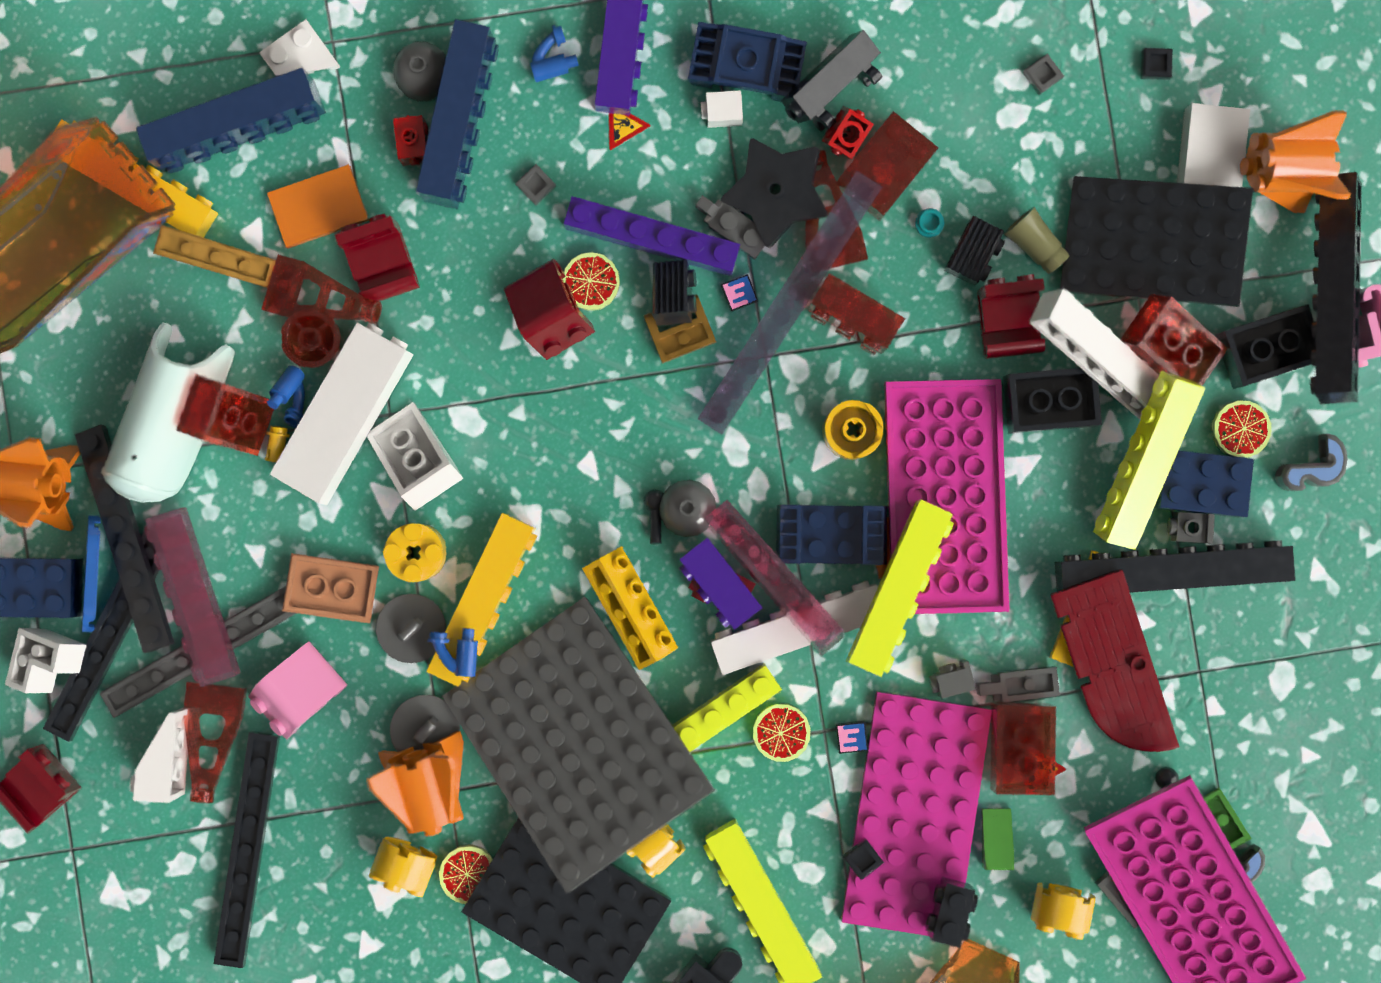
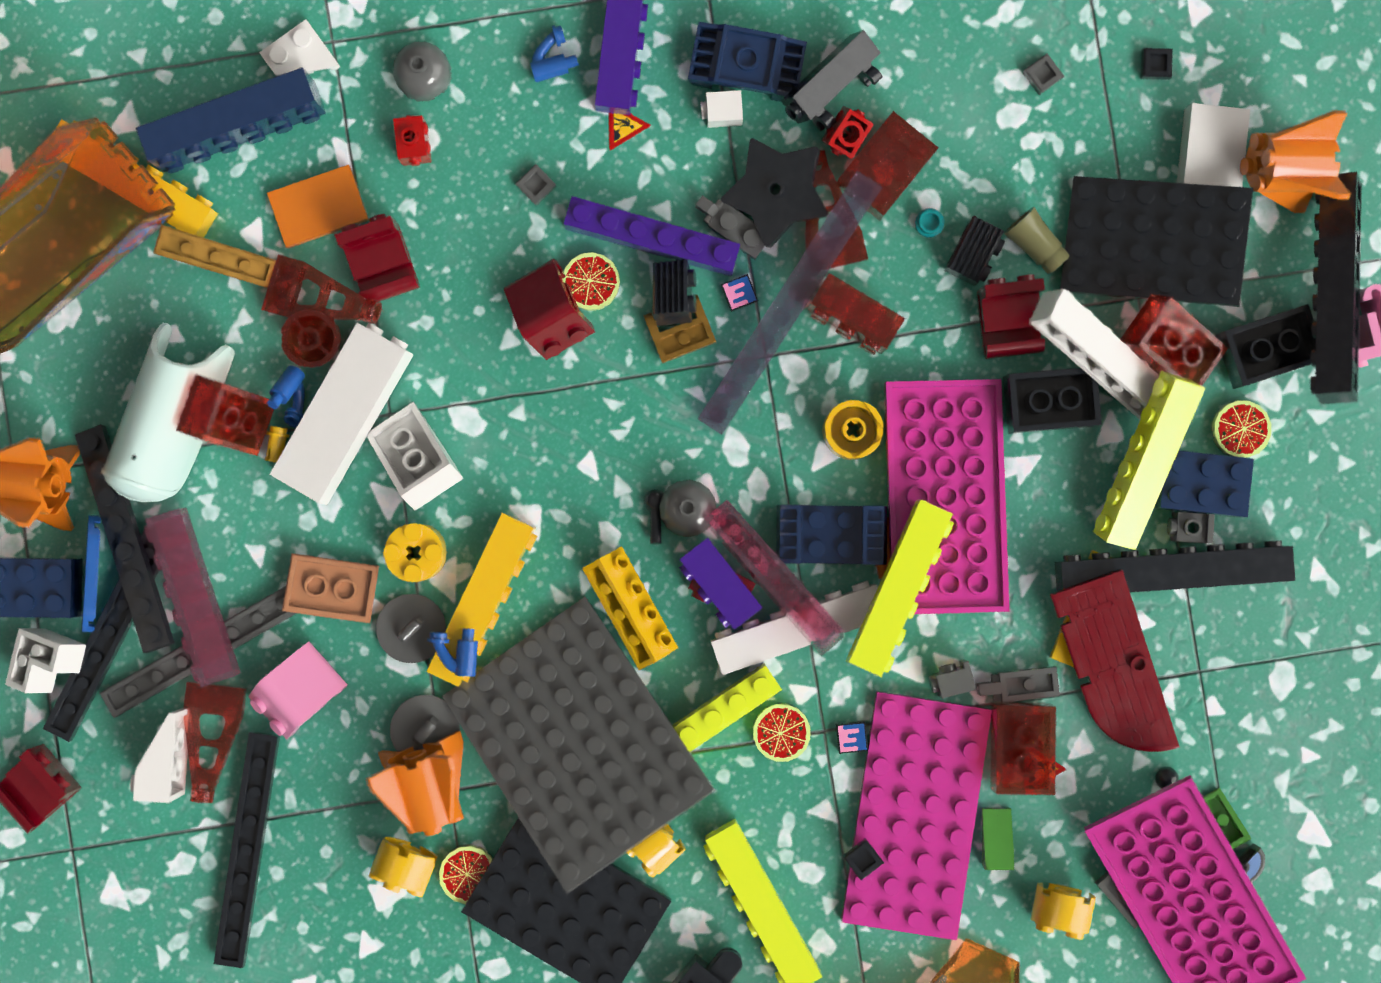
(457, 114): dark blue brick -> none
(951, 912): black brick -> none
(1326, 473): dark grey animal -> none

